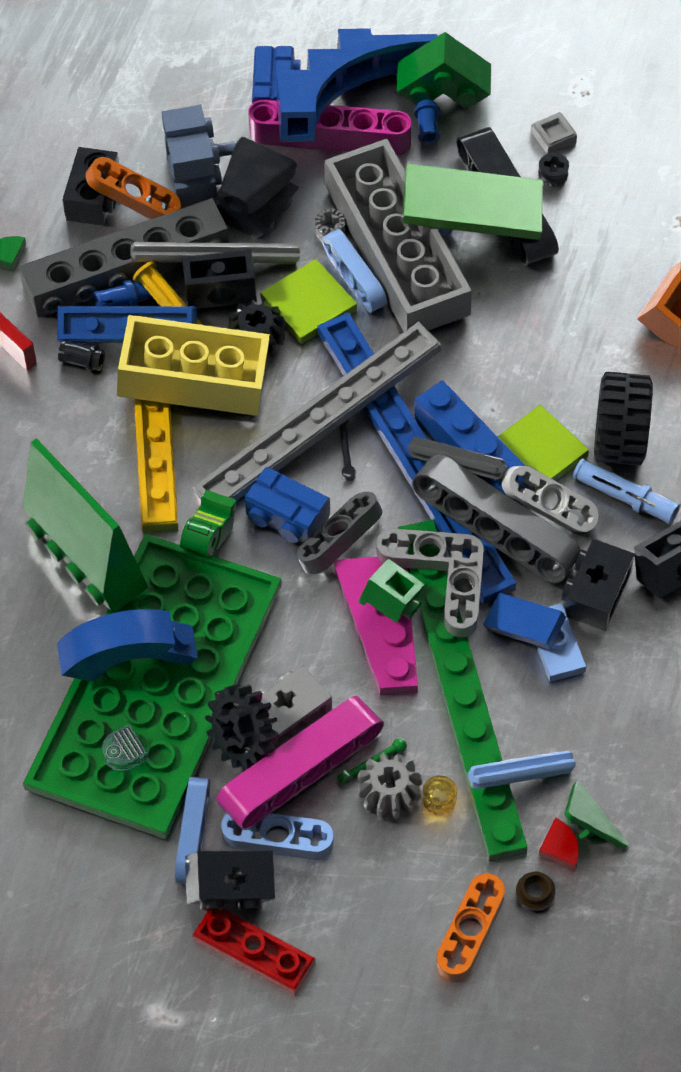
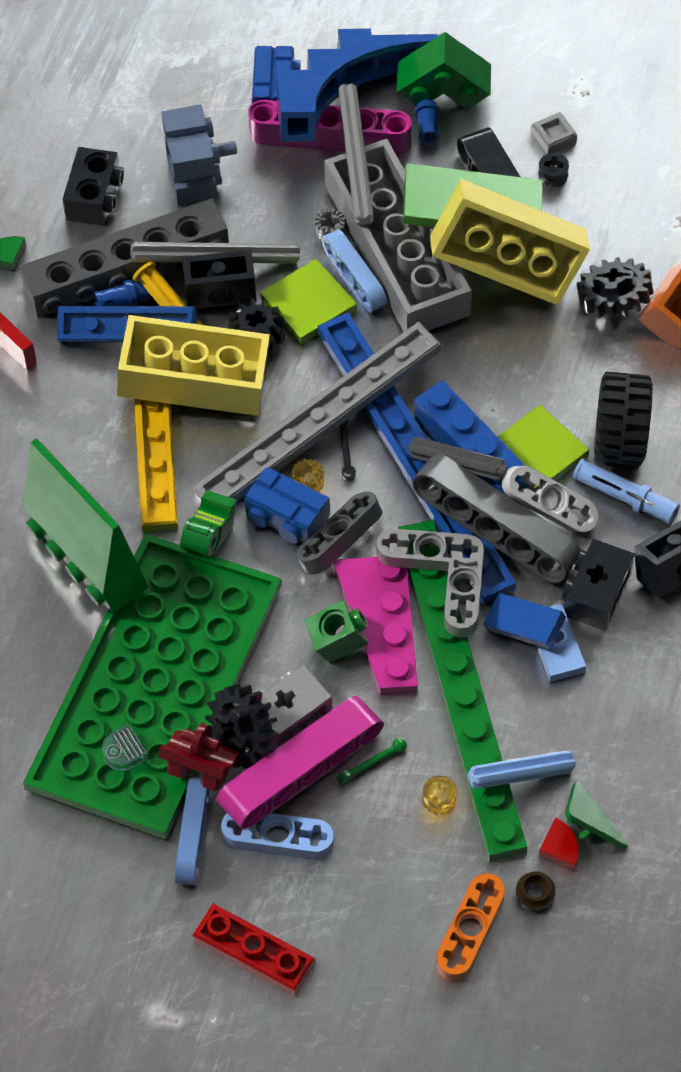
(89, 357): black pin -> none
(119, 193): orange beam -> none
(123, 637): blue arch -> none
(200, 753): none -> dark red hips
(250, 870): black brick -> none
(255, 188): black piece -> none
(313, 467): none -> clear yellow bush
(324, 625): none -> green brick
(355, 154): none -> light grey axle
(393, 592): green brick -> none
(404, 781): light grey gear -> none
(509, 242): none -> light yellow brick
(615, 288): none -> black gear

